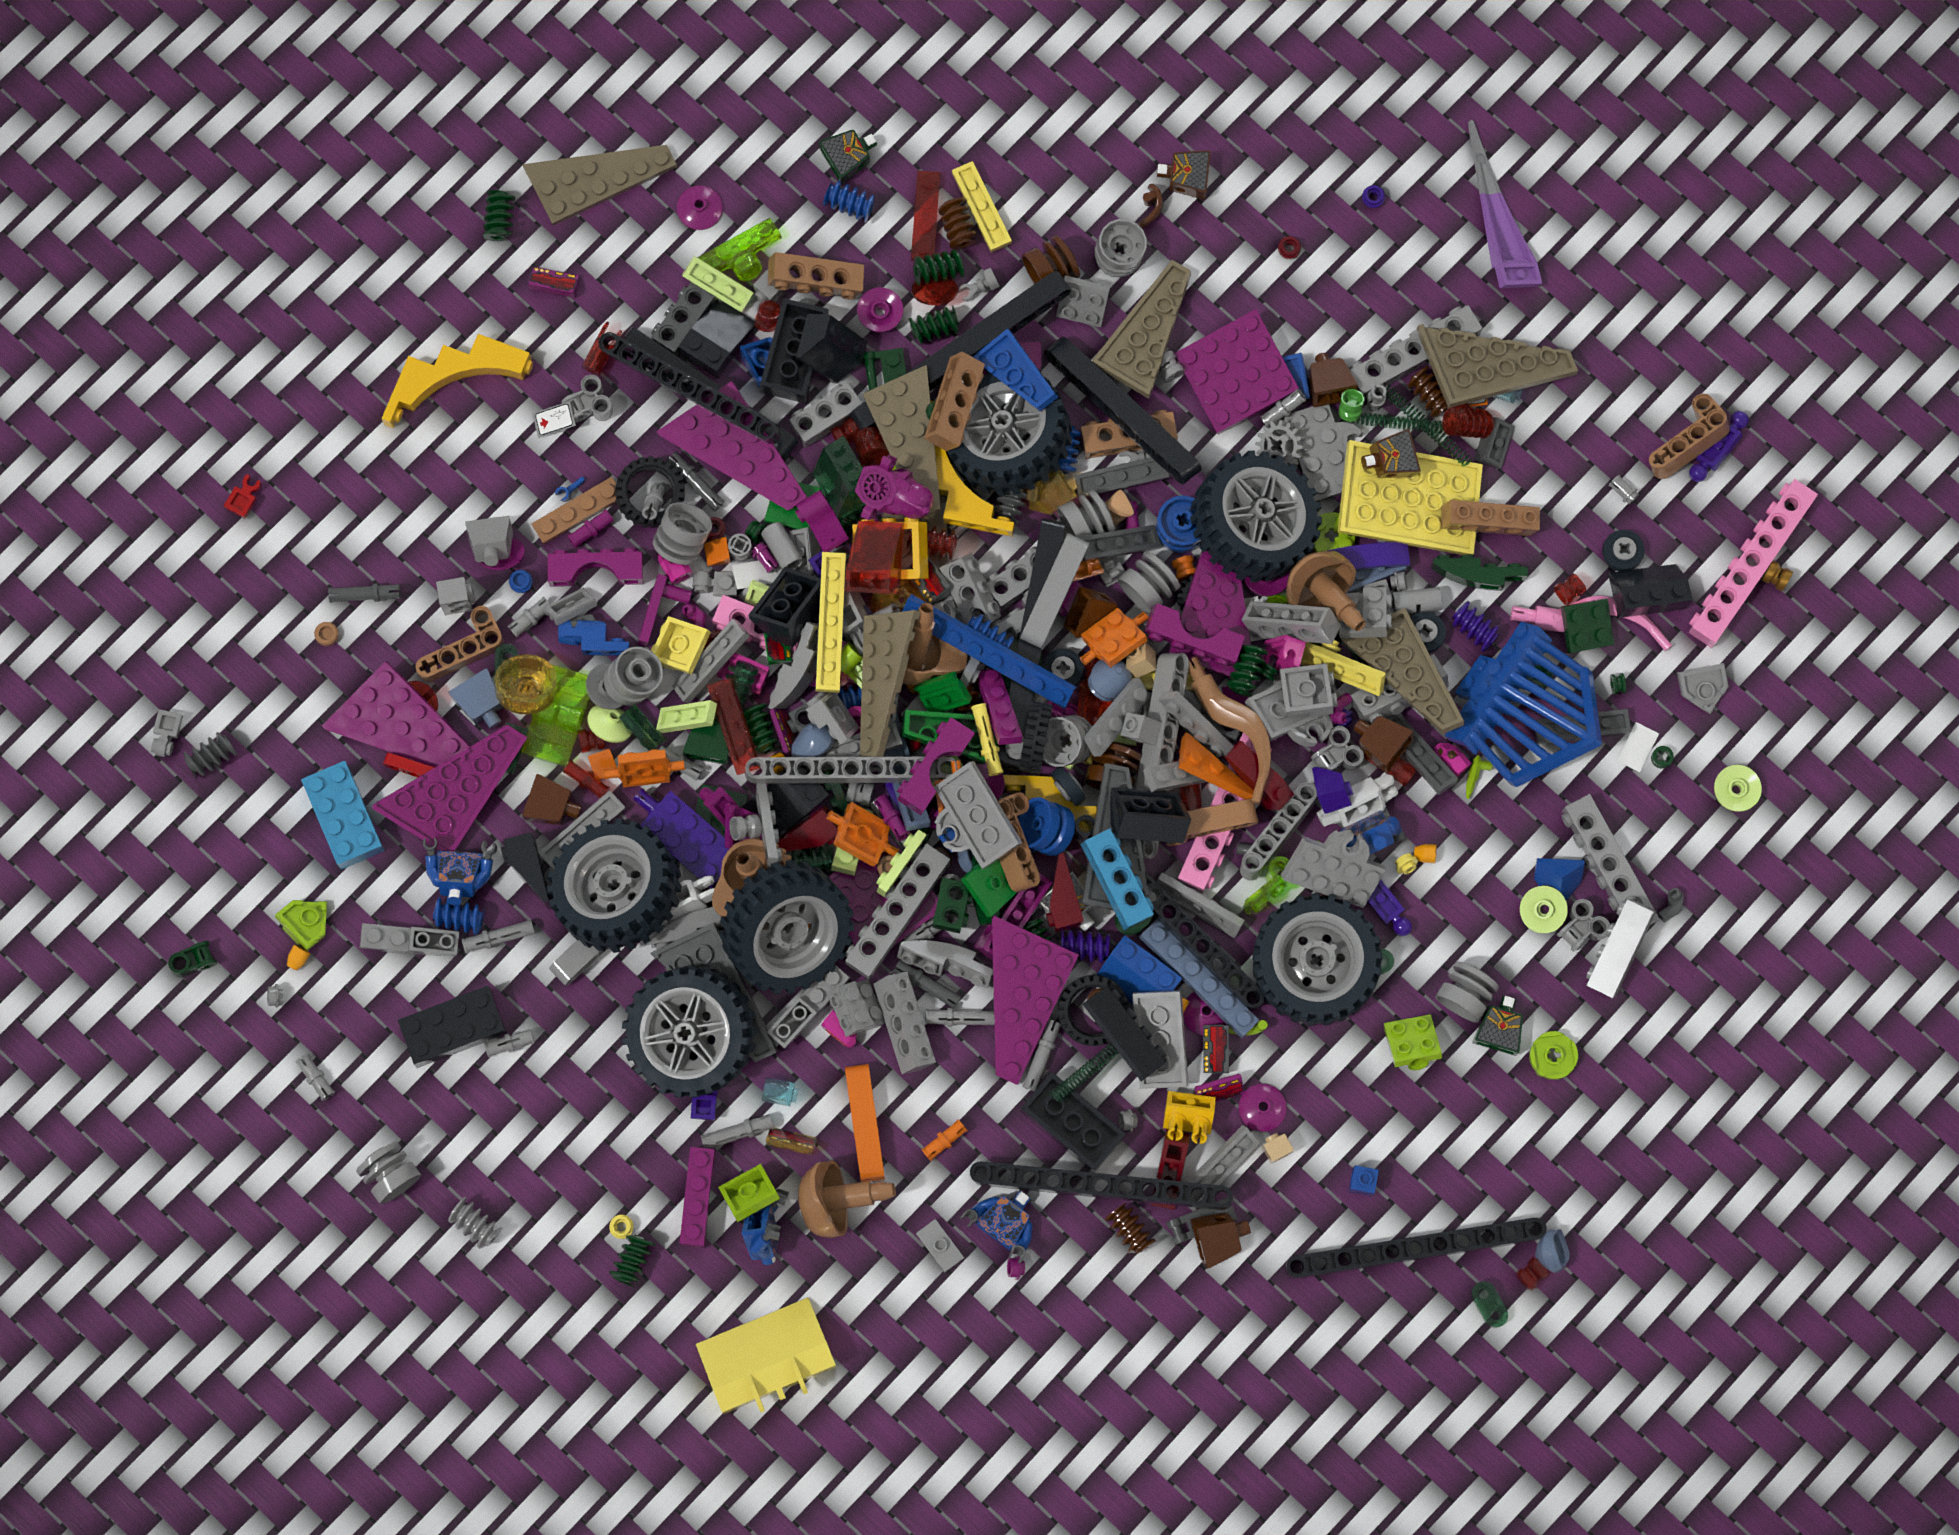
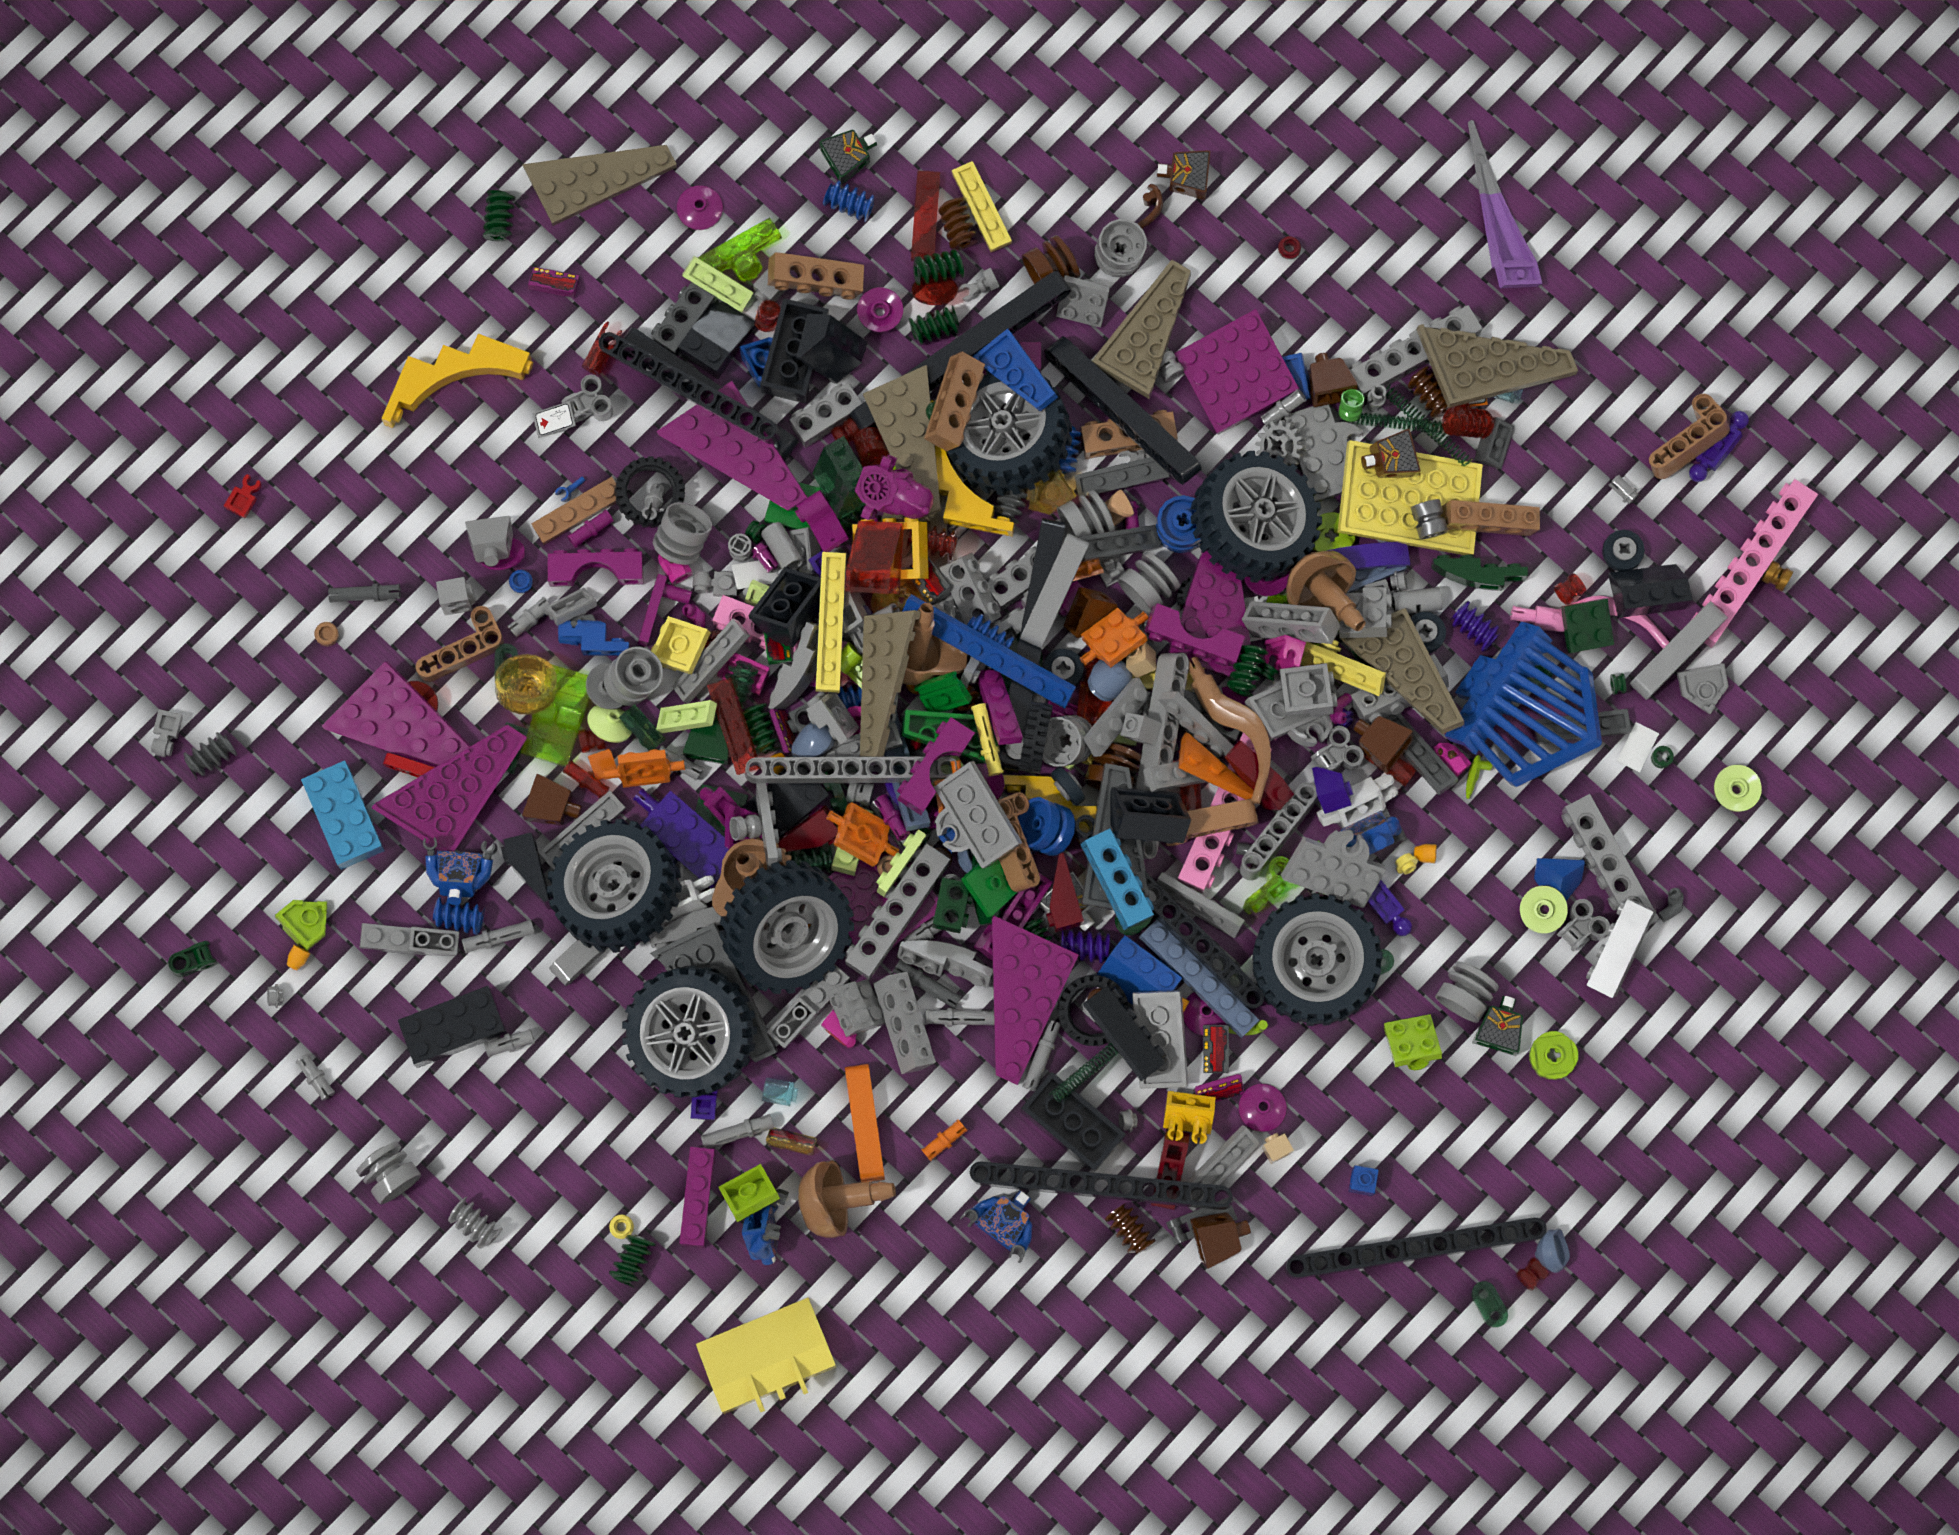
(478, 699): sand blue torso -> none
(696, 482): dark grey pin -> none
(717, 552): orange slope -> none
(721, 531): dark red plate -> none
(891, 362): dark green plate -> none
(940, 1245): light grey plate -> none
(1014, 1268): magenta plate -> none
(1184, 567): orange wheel -> none
(1373, 190): dark purple plate -> none
(1429, 519): none -> flat silver wheel
(1678, 650): none -> light grey beam

